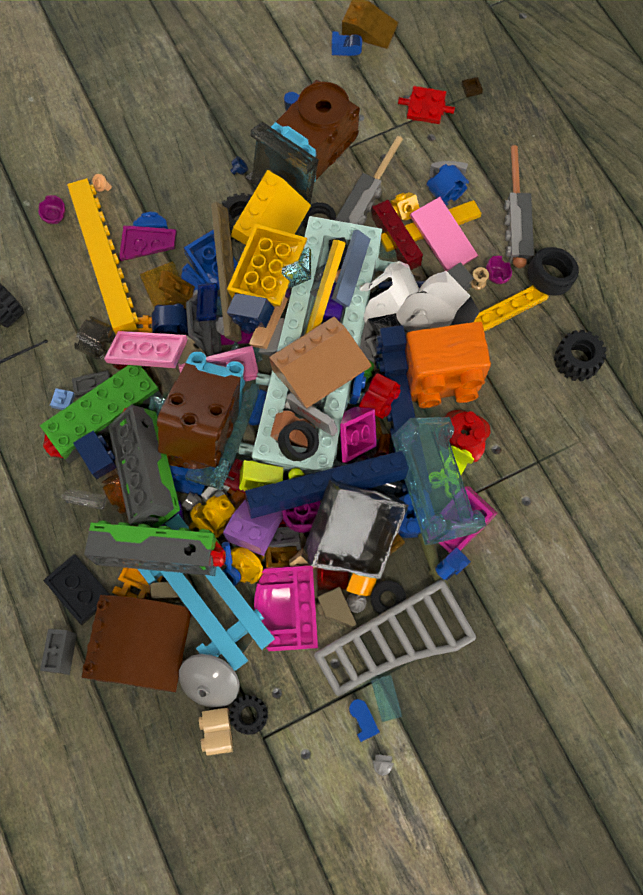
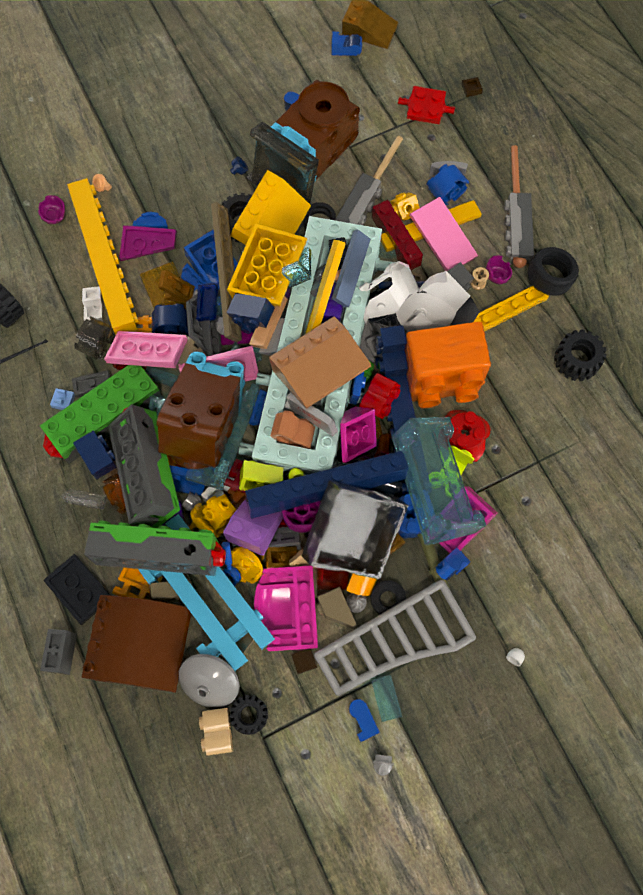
(92, 303): none -> white slope
(161, 376): none -> clear light blue tile
(304, 661): none -> dark brown tile
(312, 439): black tyre -> none
(516, 656): none -> white hinge

